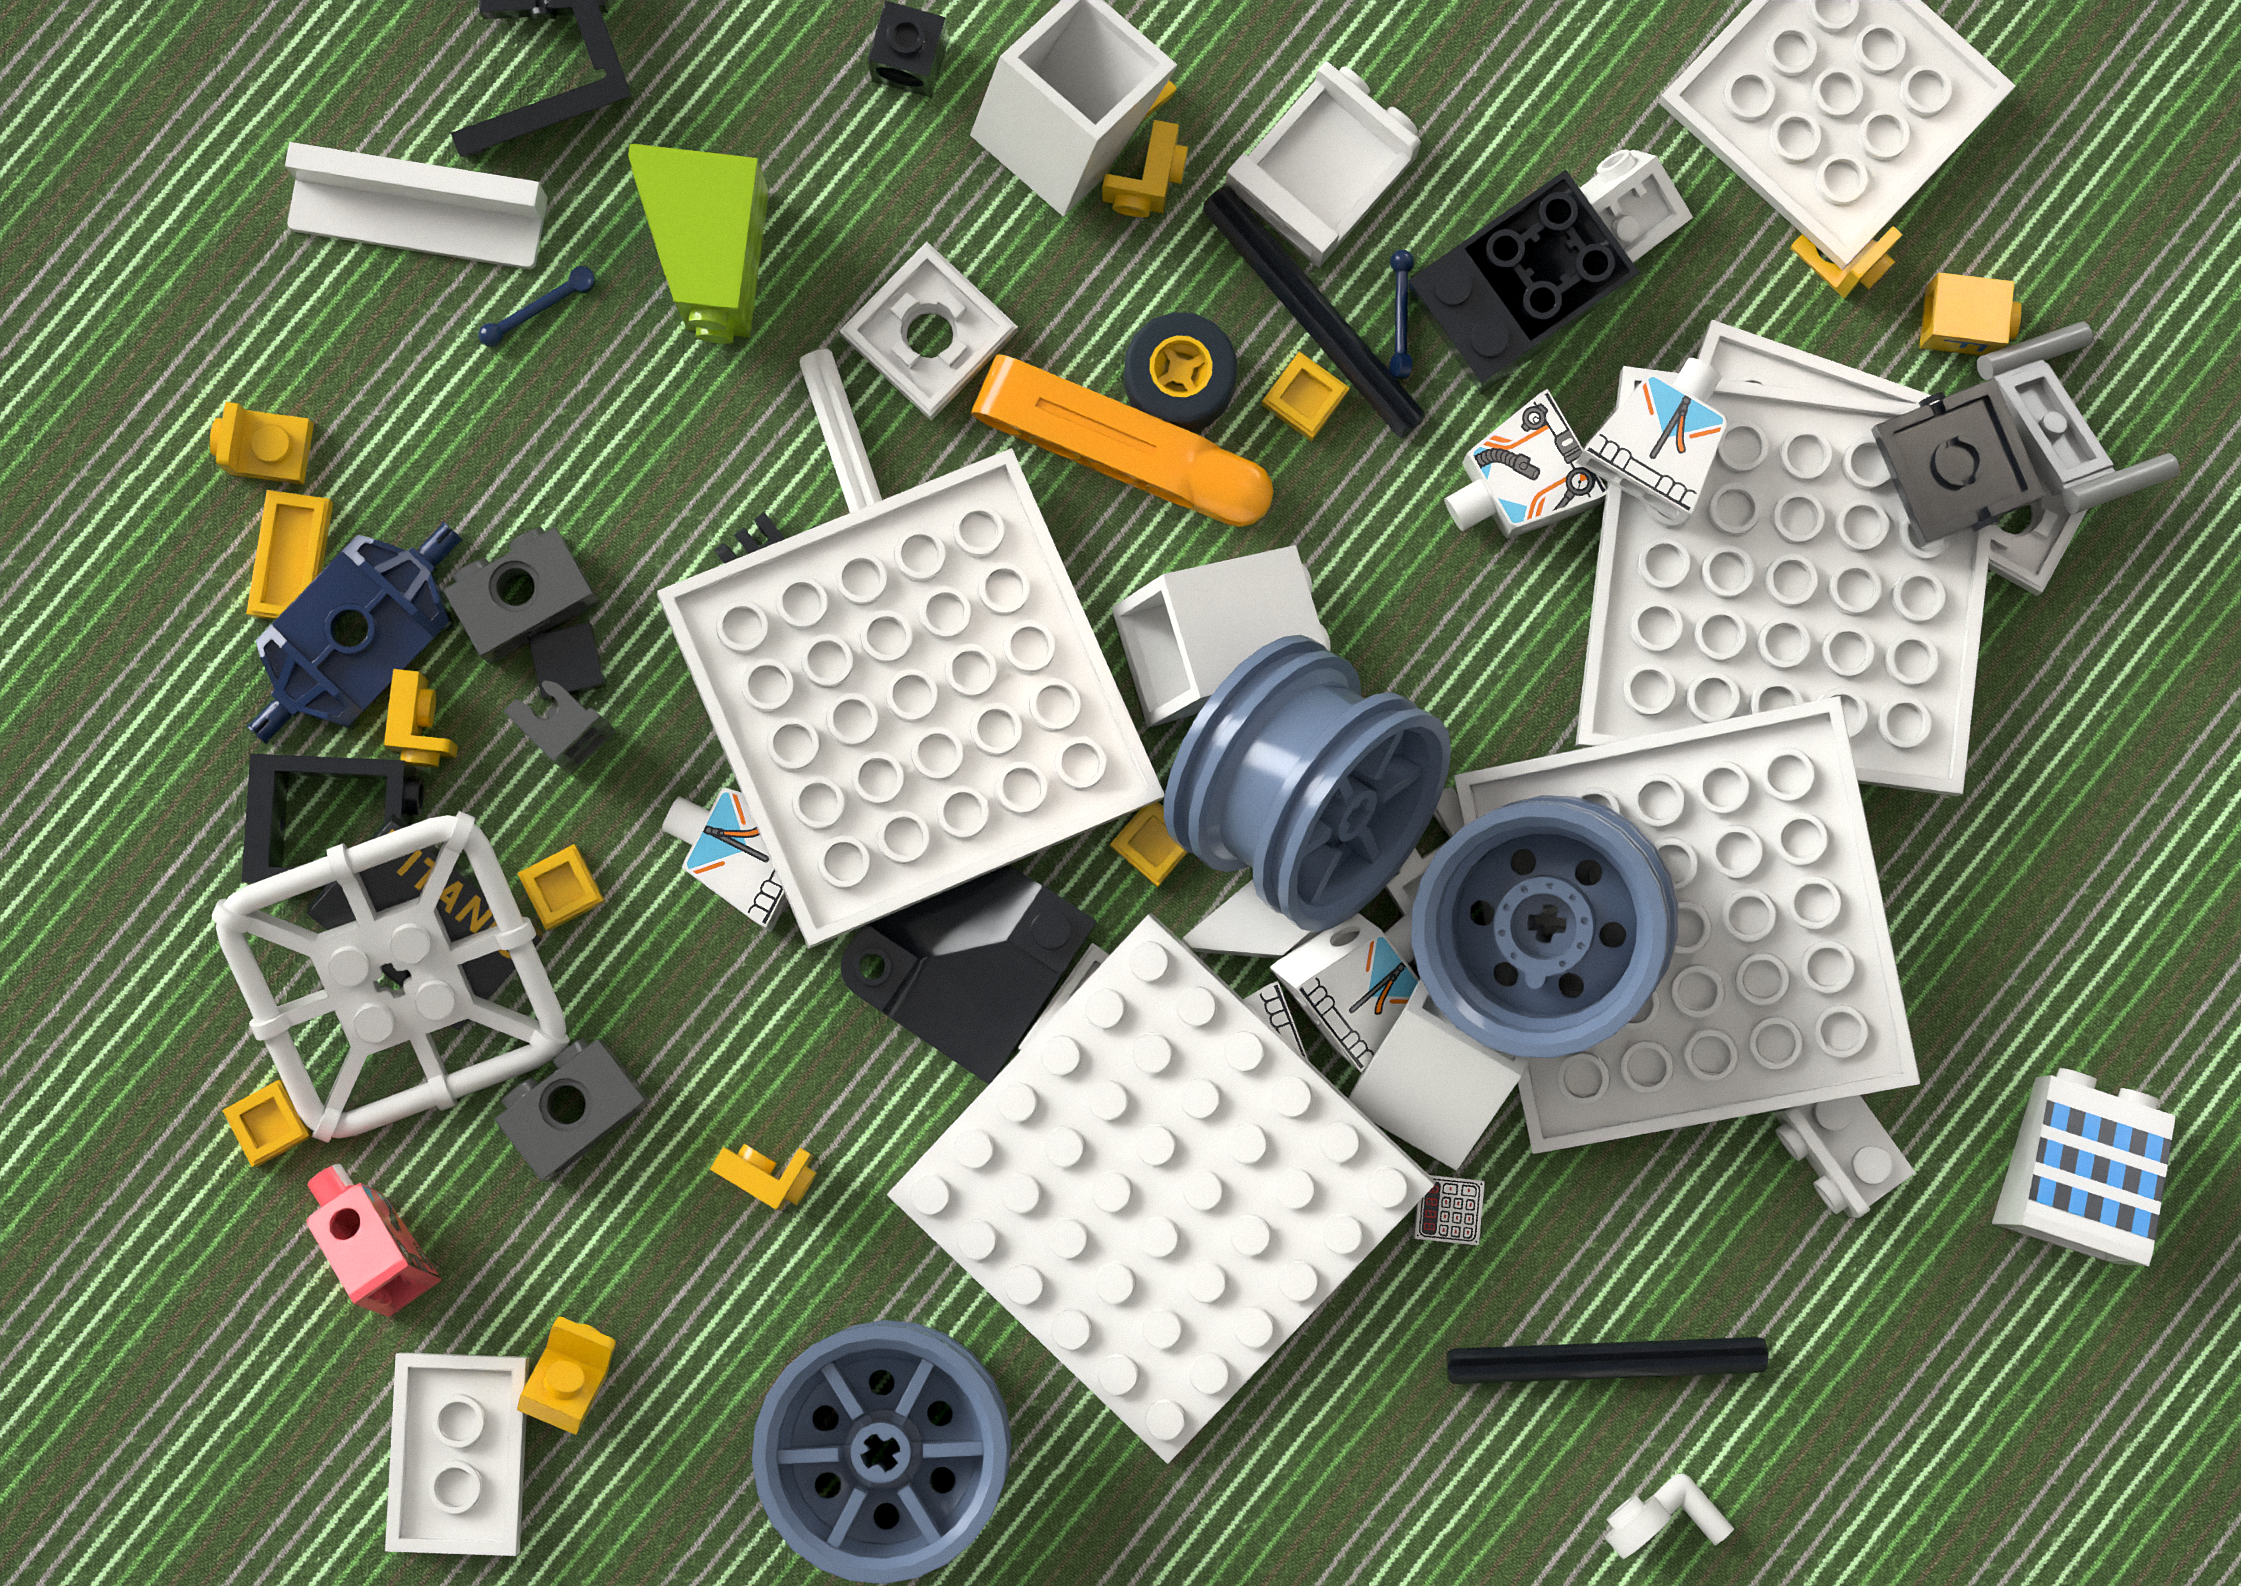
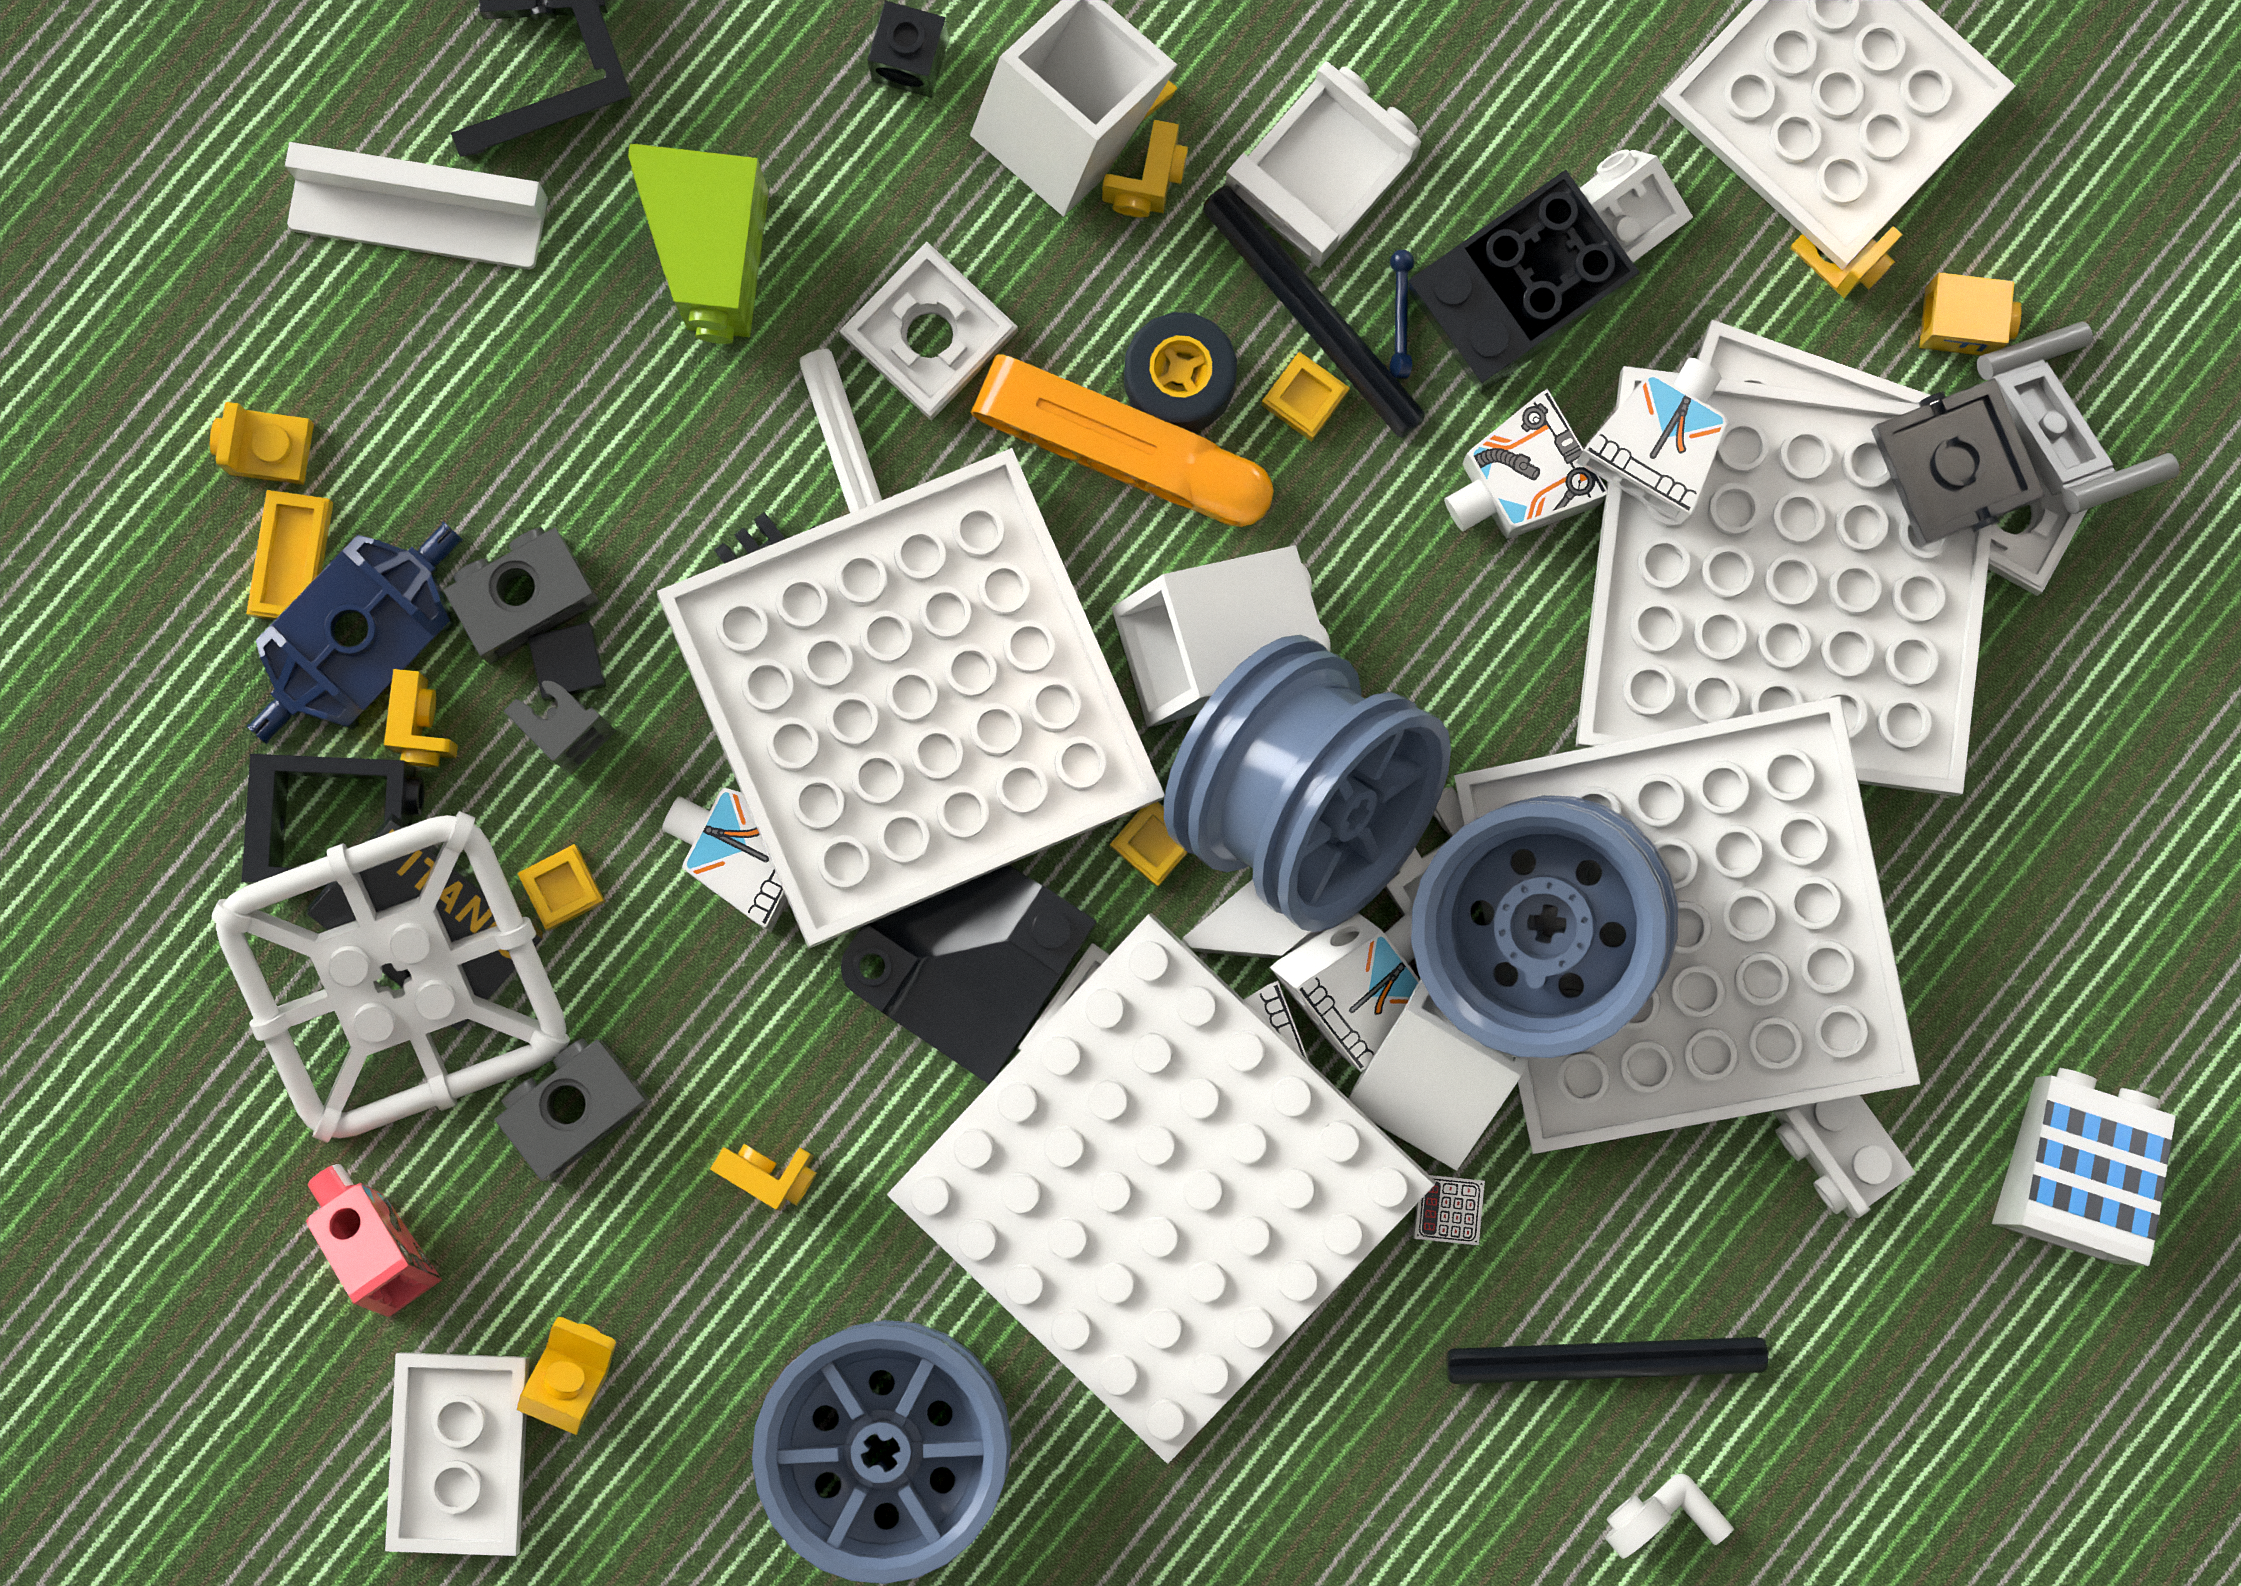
(266, 1123): yellow tile -> none
(580, 280): dark blue hinge -> none

